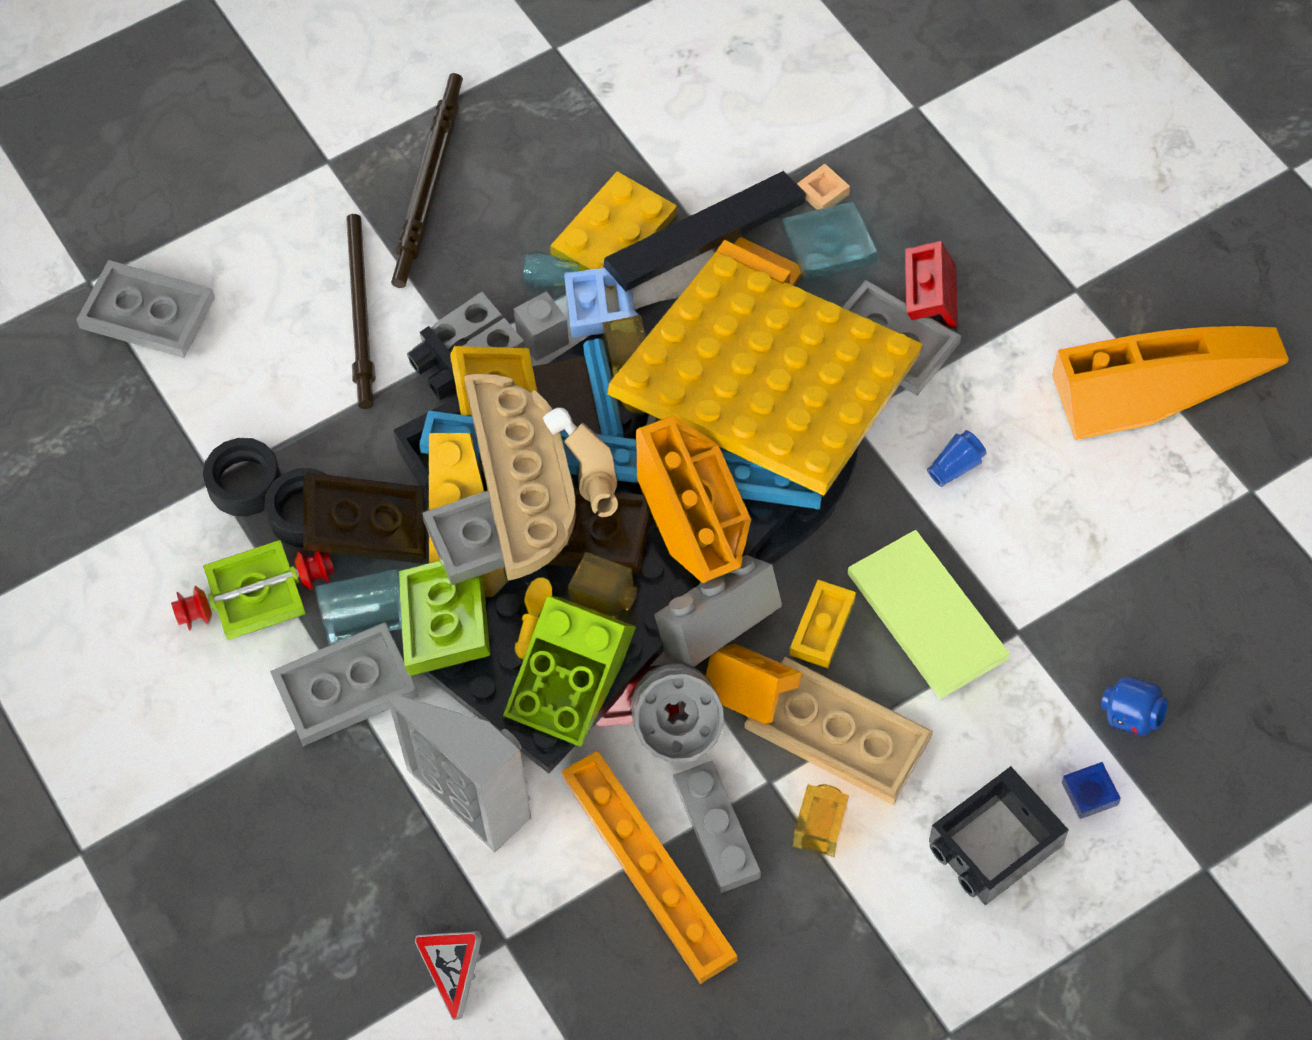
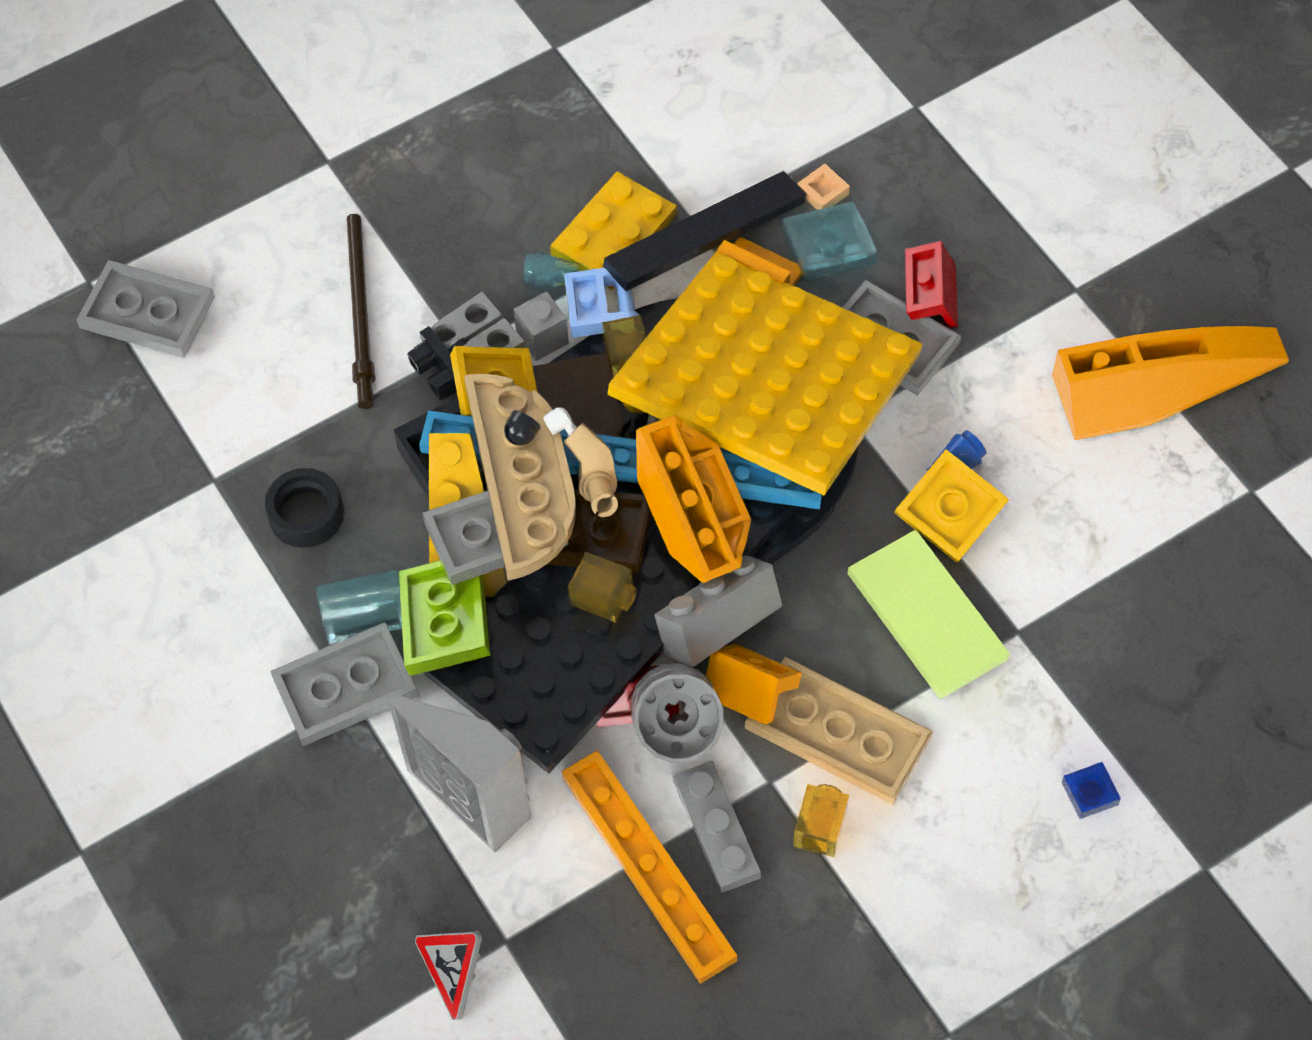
(234, 452): black tyre -> none
(253, 589): lime plate -> none
(363, 518): dark brown tile -> none
(427, 181): dark brown axle -> none
(520, 428): none -> black hinge
(534, 601): yellow piece -> none
(568, 669): lime slope -> none
(600, 377): dark azure axle -> none
(822, 624): yellow plate -> none
(951, 506): none -> yellow plate
(1025, 806): black window -> none
(1134, 706): blue head -> none

